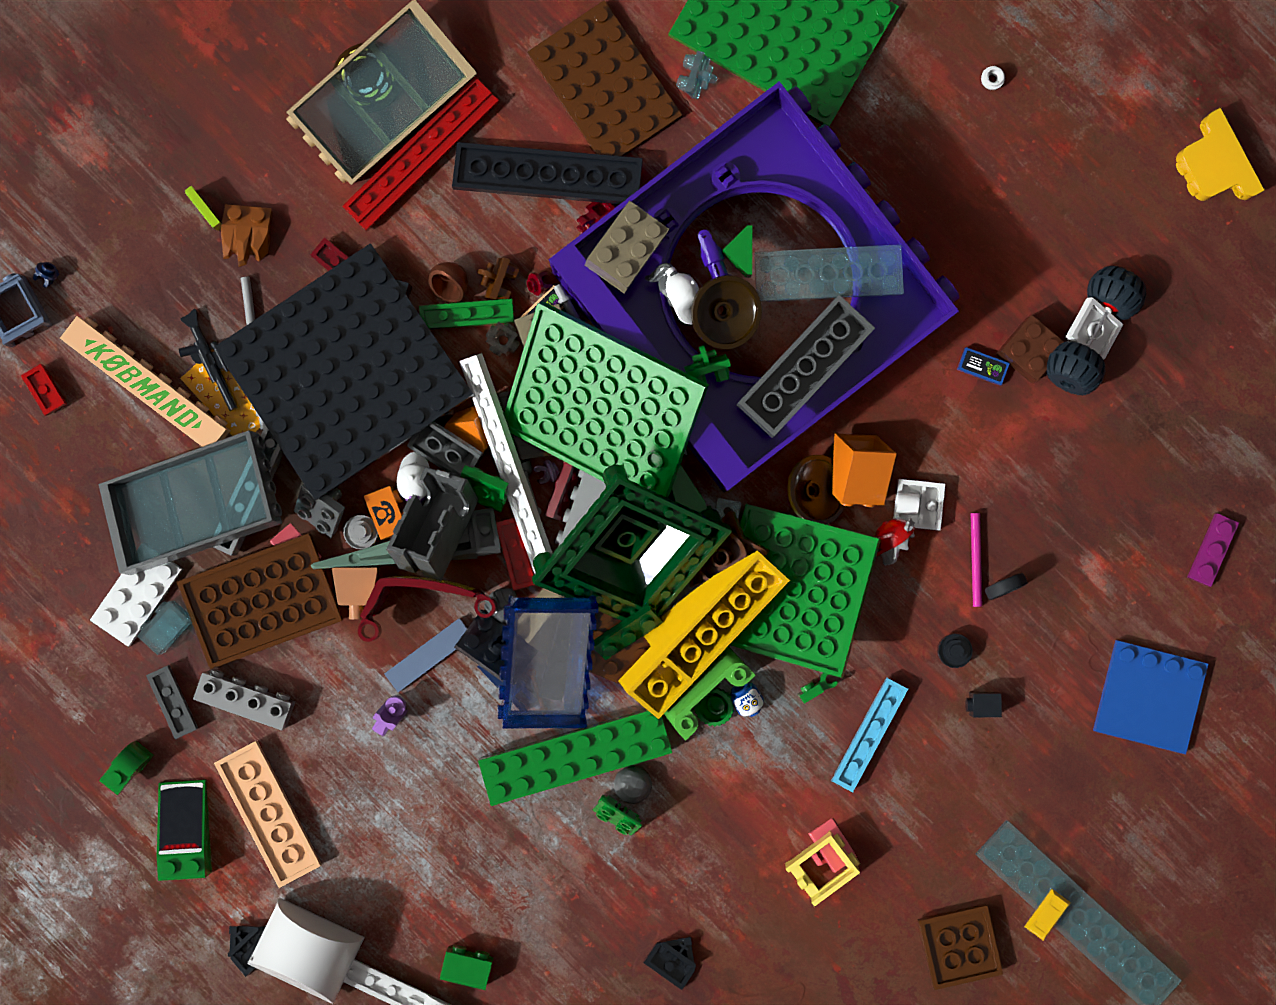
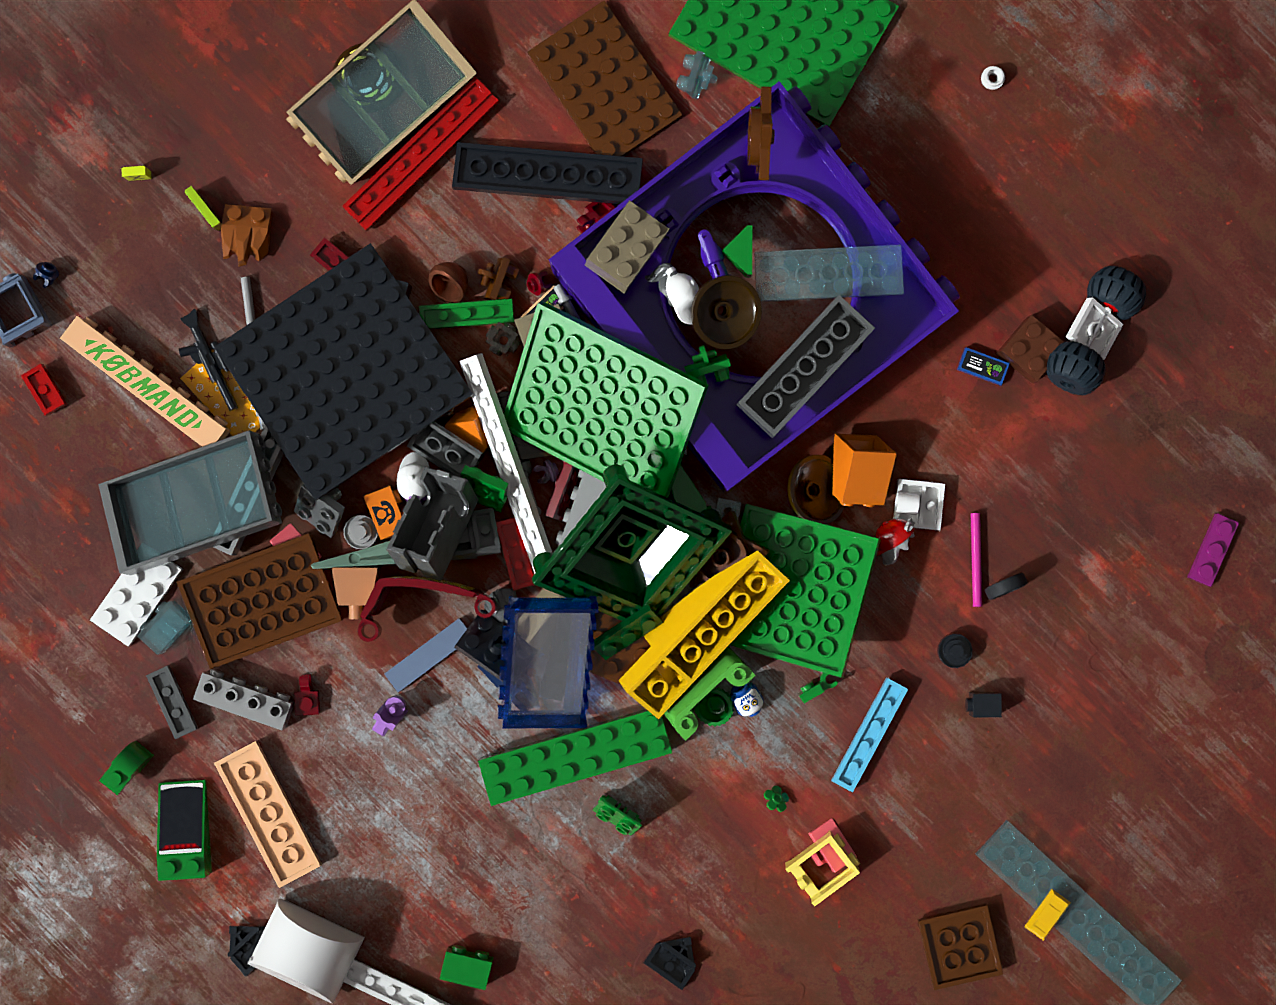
(136, 173): none -> neon yellow tile
(306, 700): none -> dark red plate
(632, 784): dark grey piece -> none
(760, 135): none -> reddish brown plate
(776, 799): none -> green plant
(1150, 697): blue plate -> none
(1217, 162): yellow brick -> none

